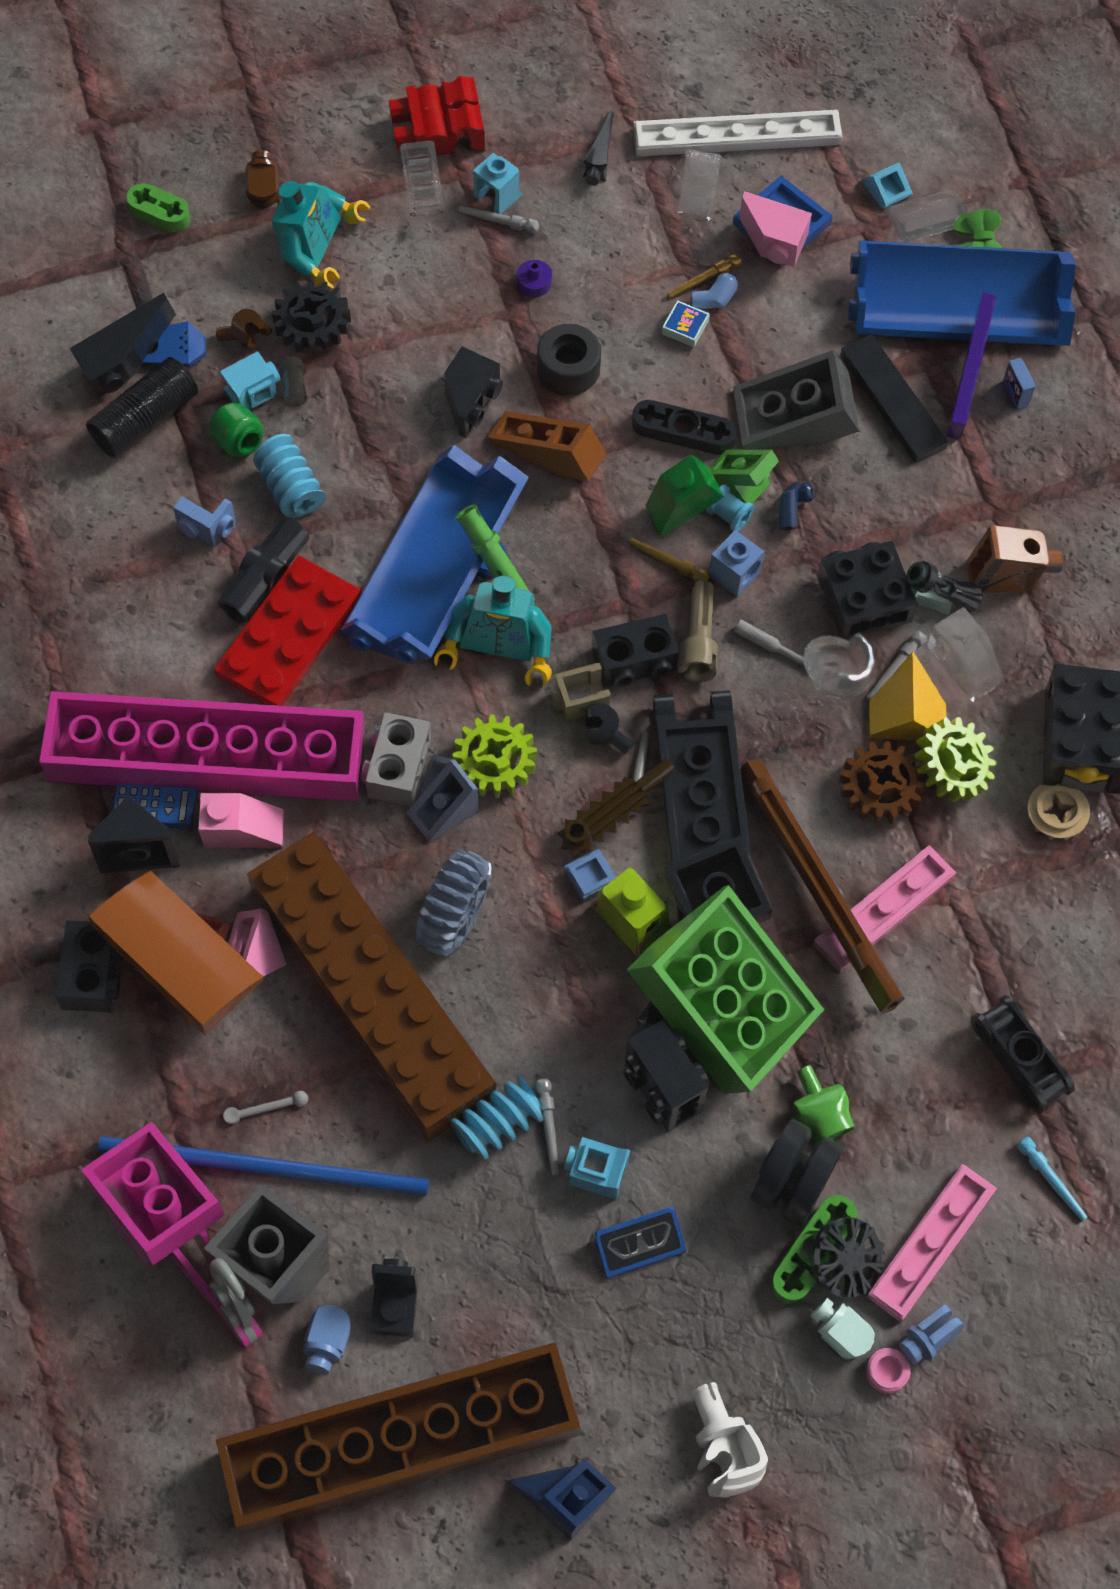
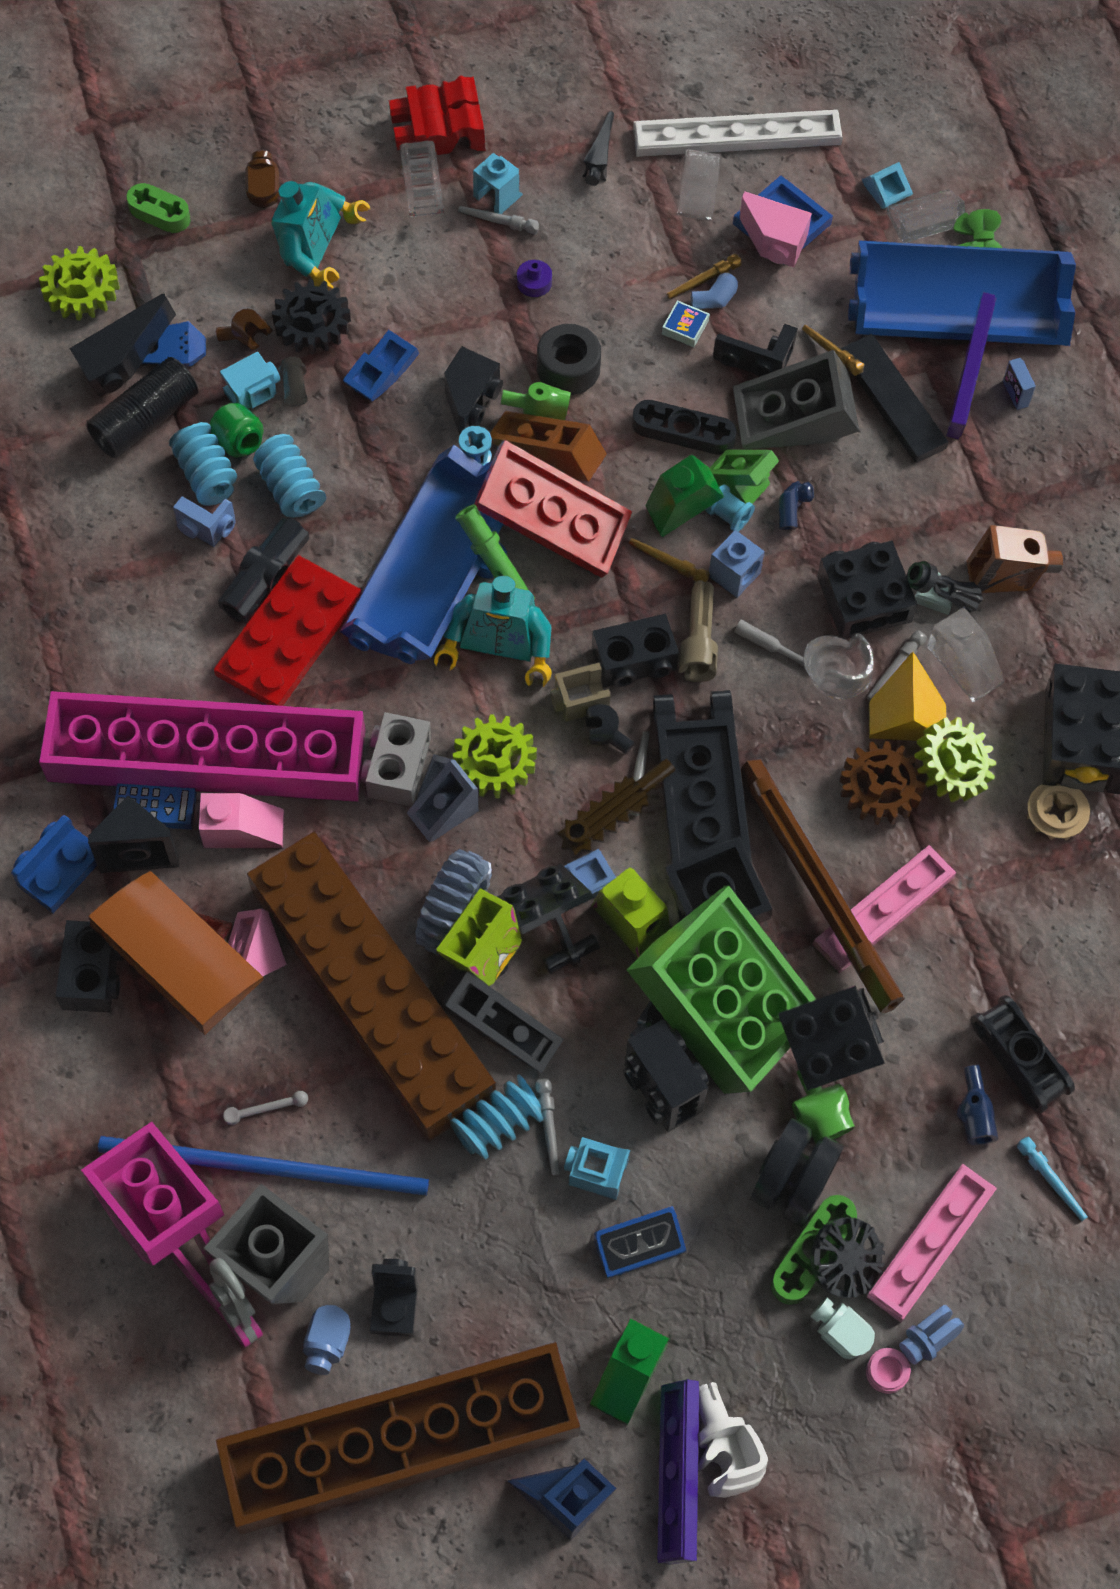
(54, 864): none -> blue bracket
(79, 283): none -> lime gear
(204, 463): none -> medium azure piece
(382, 367): none -> blue slope
(479, 443): none -> medium azure bush
(483, 938): none -> lime torso
(498, 1019): none -> black slope
(539, 401): none -> bright green piece
(544, 900): none -> black plate
(553, 509): none -> plate
(629, 1371): none -> green slope
(678, 1472): none -> dark purple tile
(753, 358): none -> black bracket
(833, 1036): none -> black plate
(855, 366): none -> pearl gold piece
(977, 1110): none -> dark blue piece

